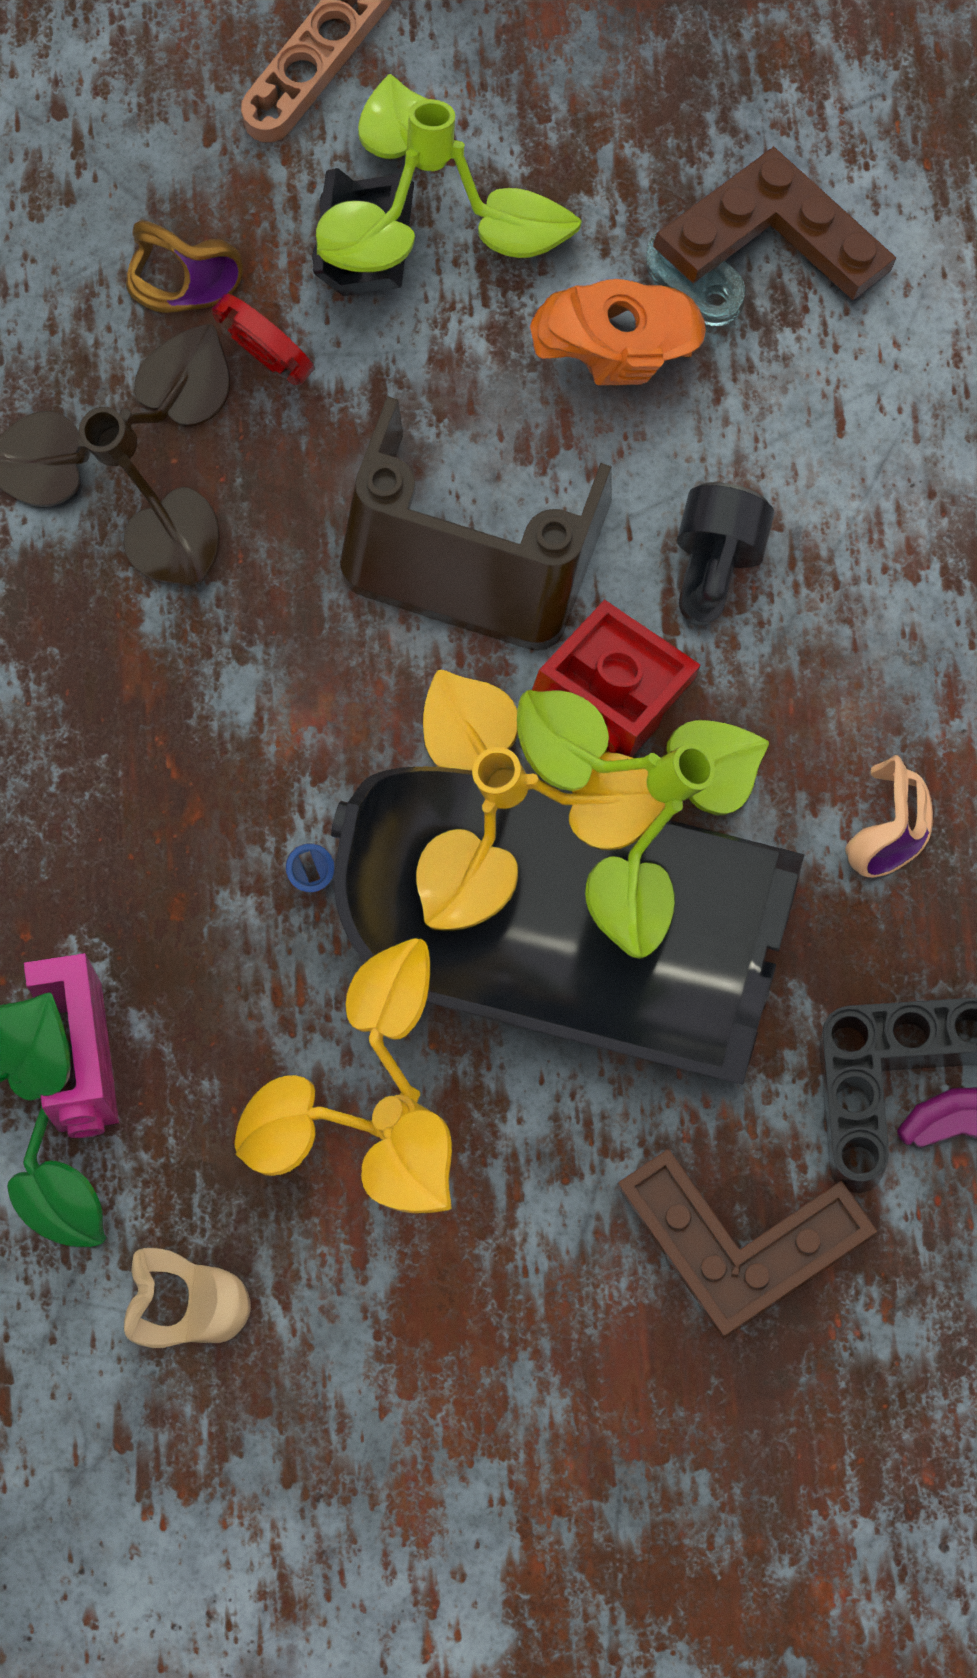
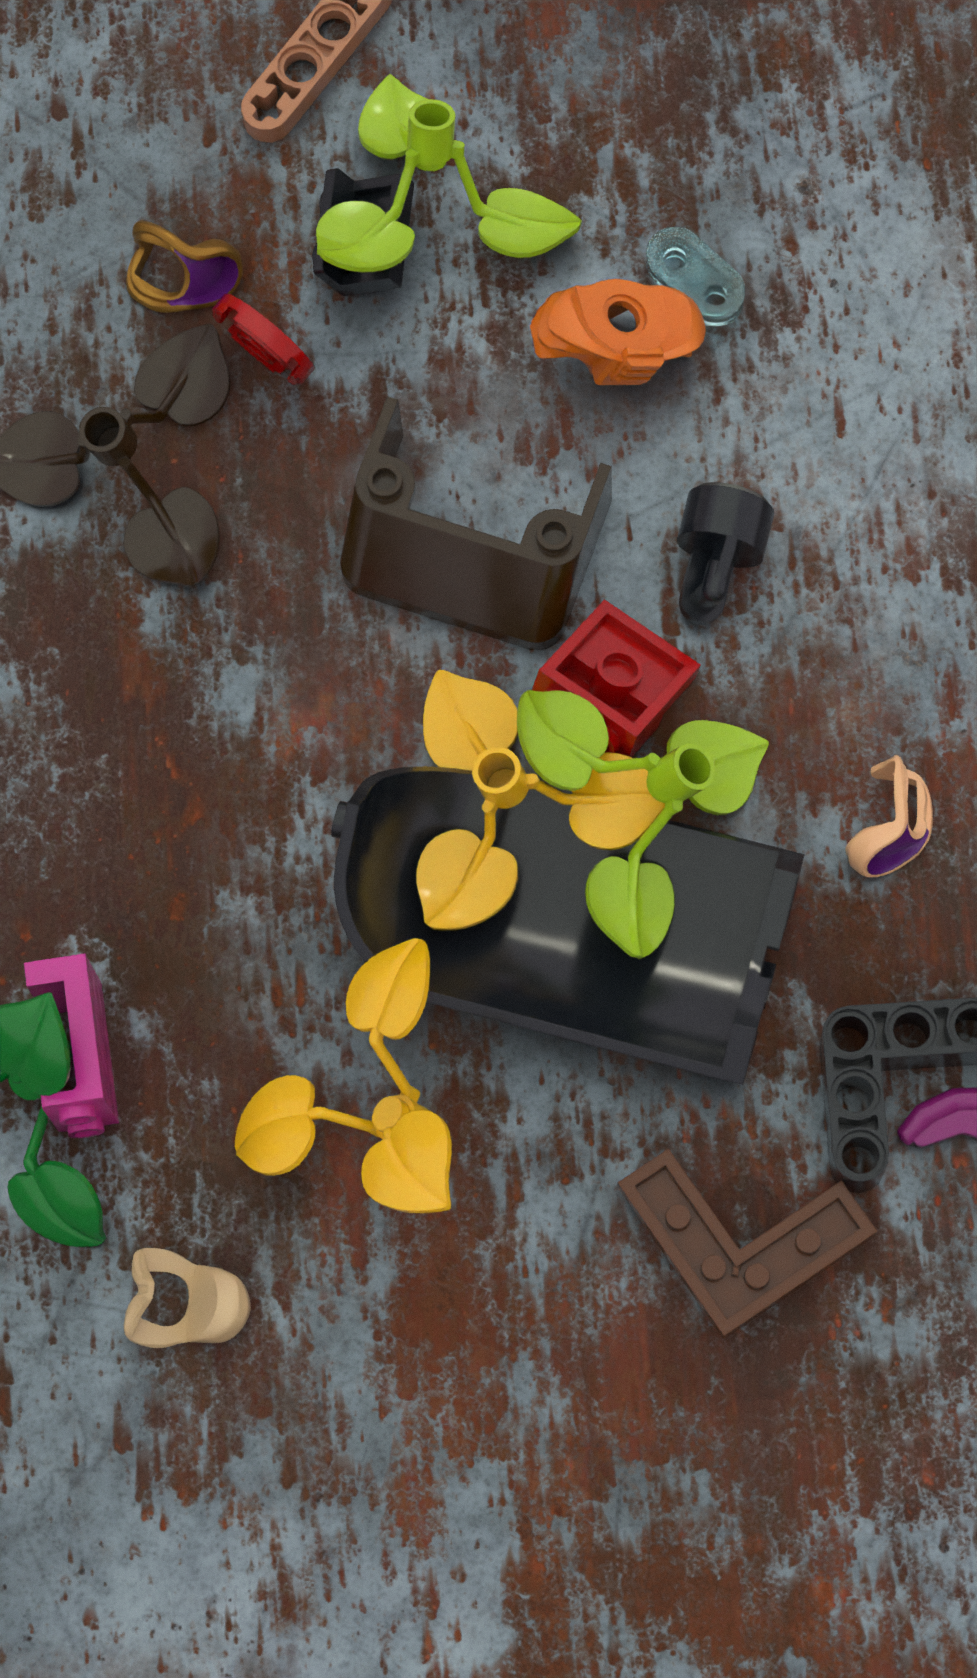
(296, 871): blue hinge -> none
(779, 196): reddish brown plate -> none

